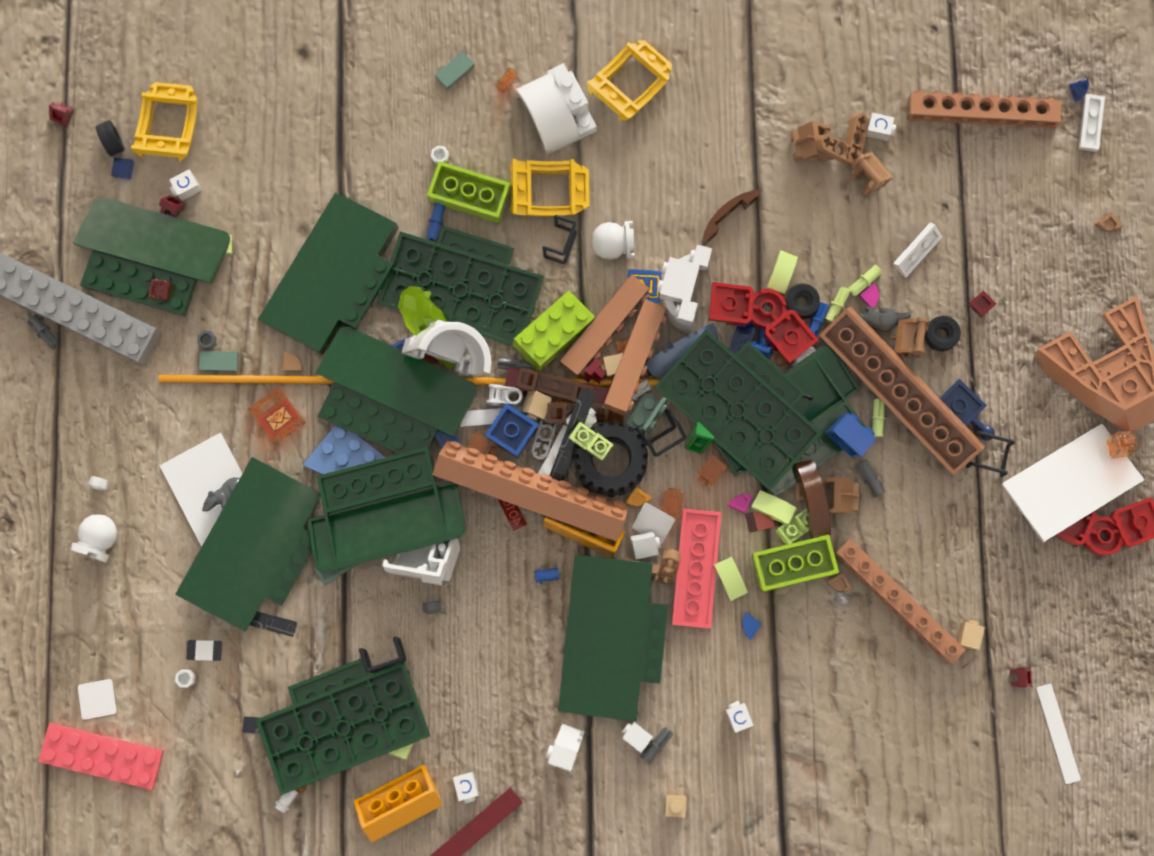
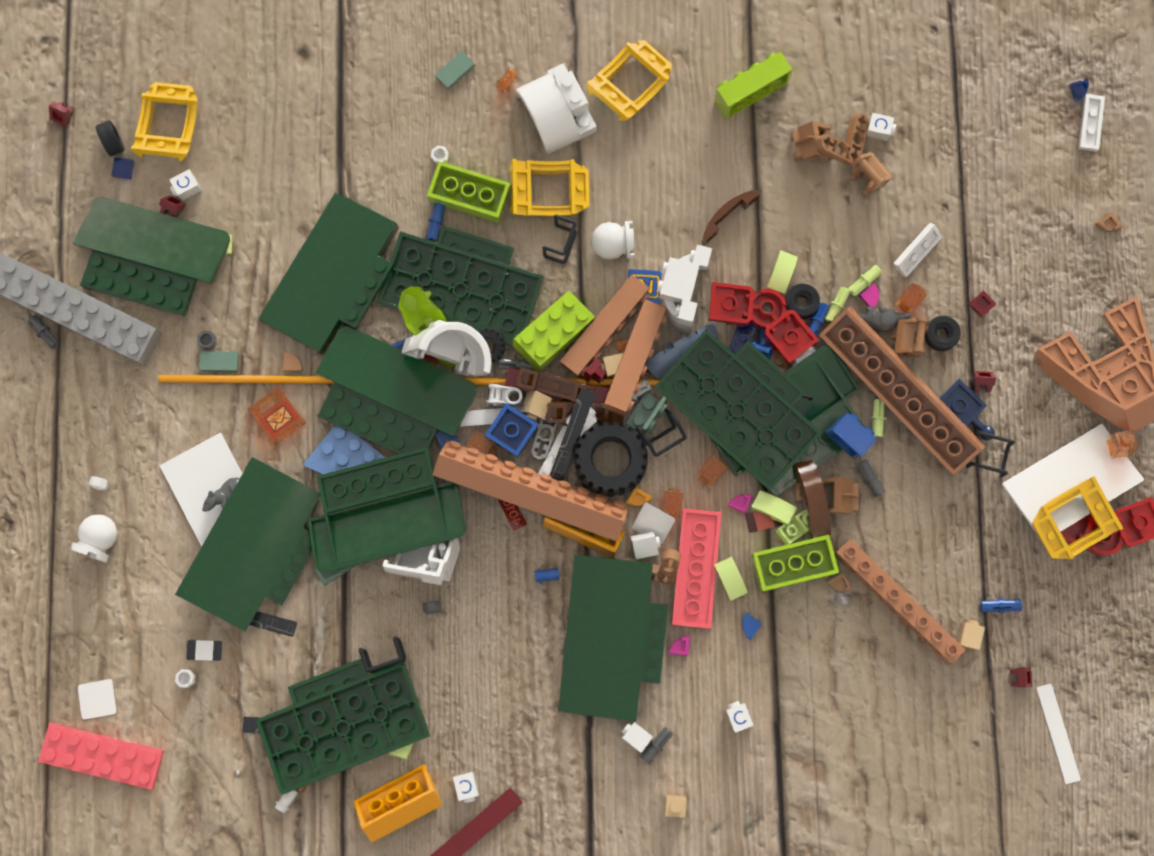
(159, 289): clear red tile -> none
(499, 341): none -> black tyre
(565, 747): white wedge -> none
(590, 441): yellowish green slope -> none
(680, 646): none -> dark pink tile
(698, 439): green slope -> none
(752, 85): none -> lime brick
(911, 298): none -> clear orange brick
(956, 114): nougat brick -> none
(983, 378): none -> dark red tile
(1000, 605): none -> blue pin
(1098, 508): none -> yellow wedge

